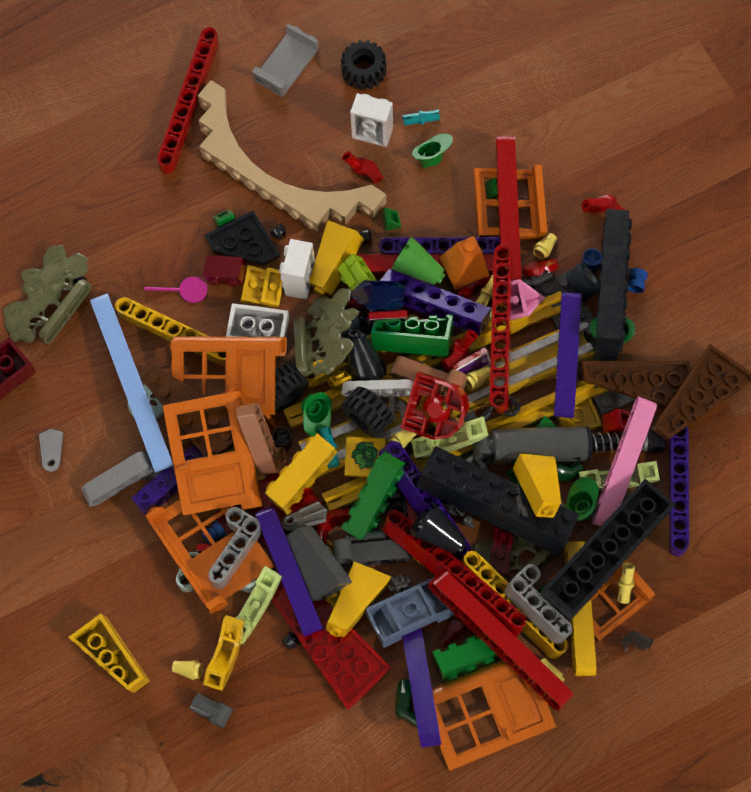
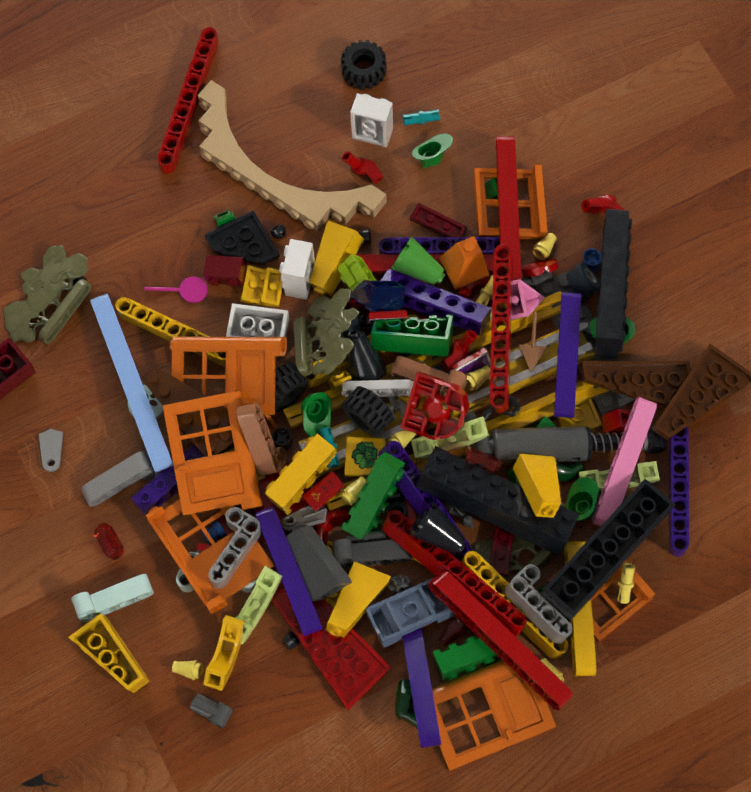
(109, 541): none -> clear red plate
(112, 598): none -> light aqua beam
(286, 61): light grey panel -> none
(323, 491): none -> red tile
(351, 493): none -> light yellow cone
(391, 219): green slope -> none
(437, 222): none -> dark red tile
(476, 456): none -> clear red plate
(531, 352): none -> medium nougat piece
(637, 278): blue wheel -> none
(640, 641): clear smoke bracket -> none

